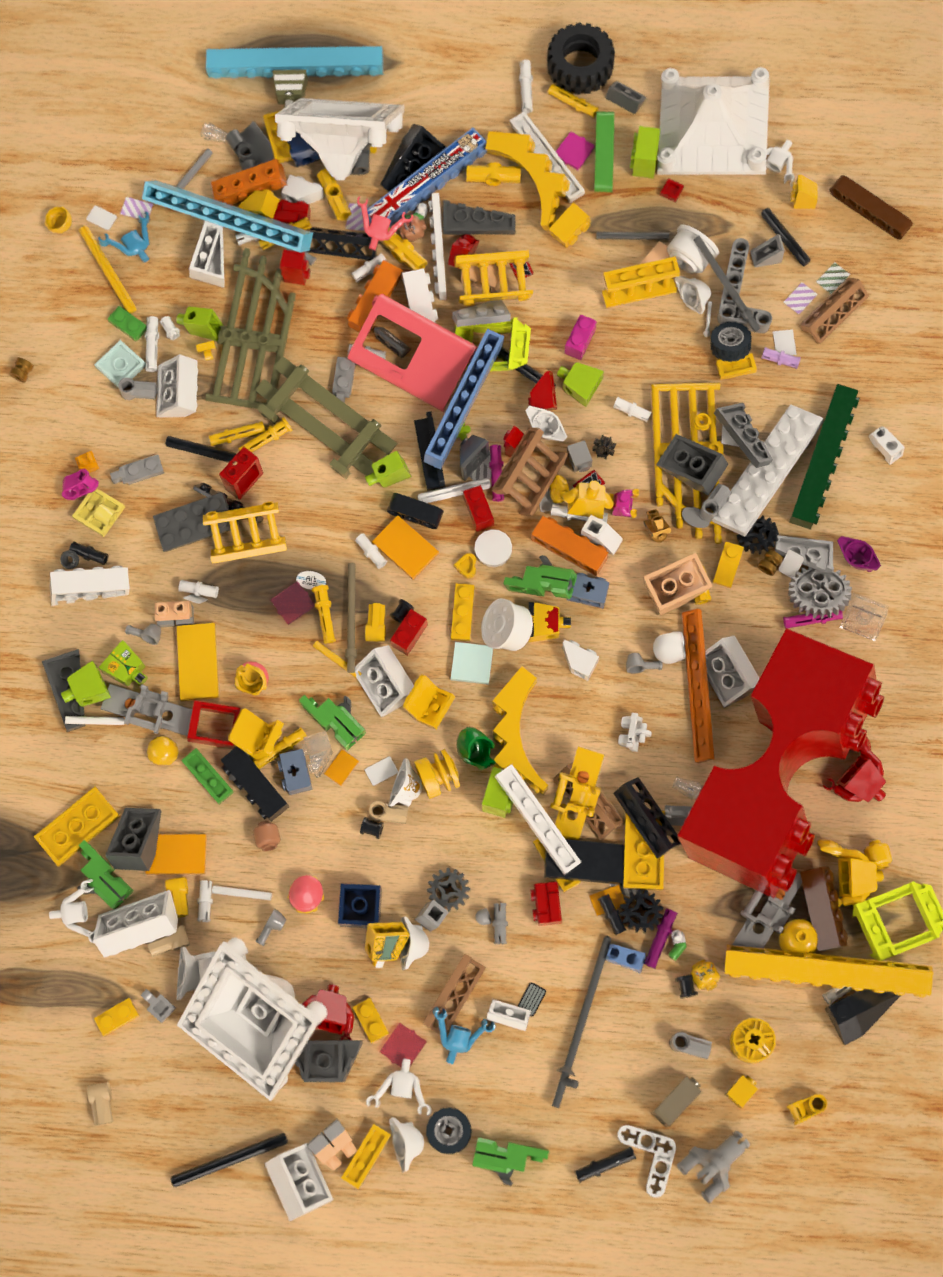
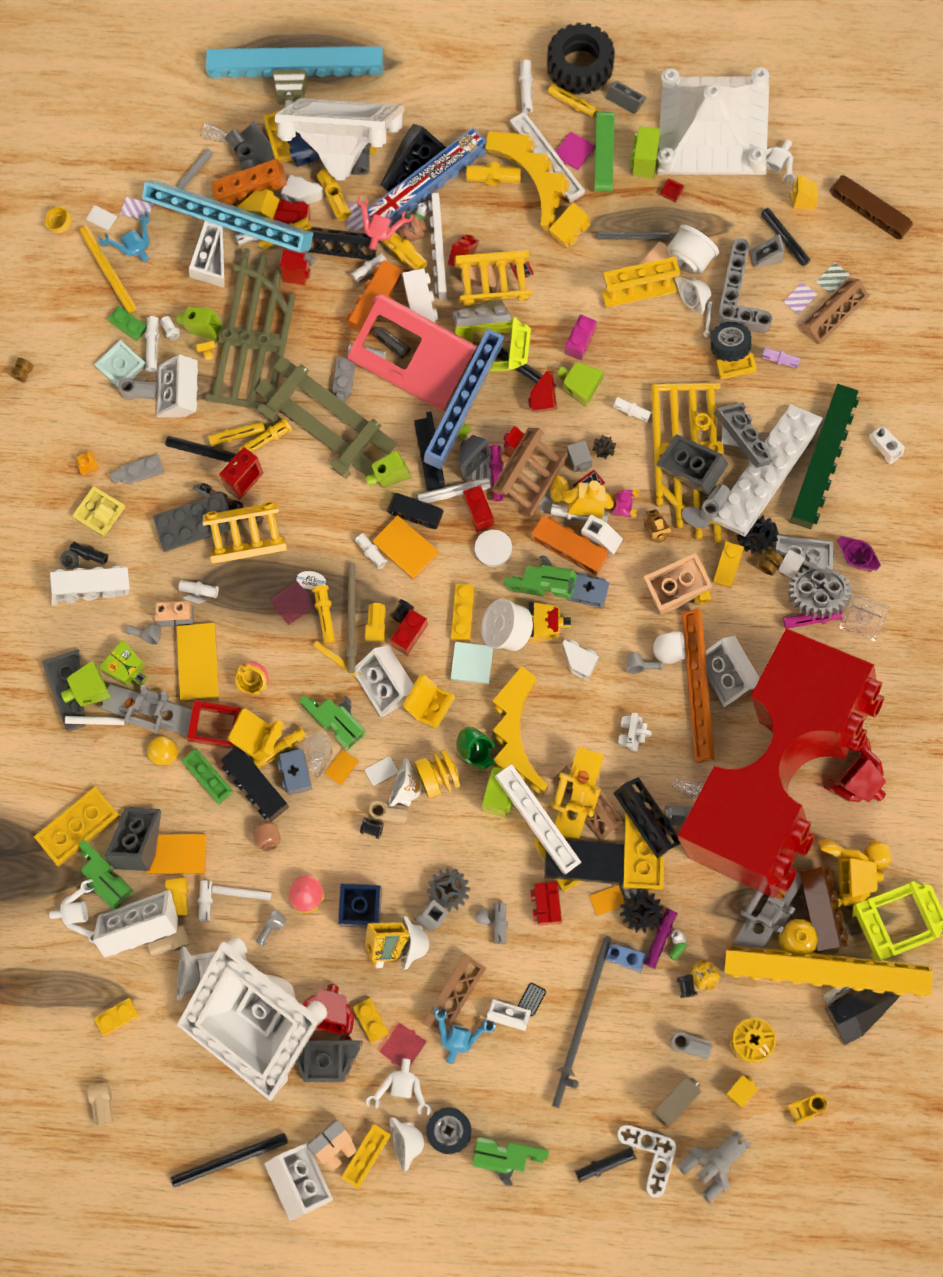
(77, 485): dark pink piece -> none
(159, 1007): light grey plate -> none
(466, 565): yellow tile -> none
(475, 221): dark grey wing -> none
(547, 422): white hat -> none
(612, 914): black pin -> none
(746, 314): dark grey bar -> none
(784, 341): white sticker -> none

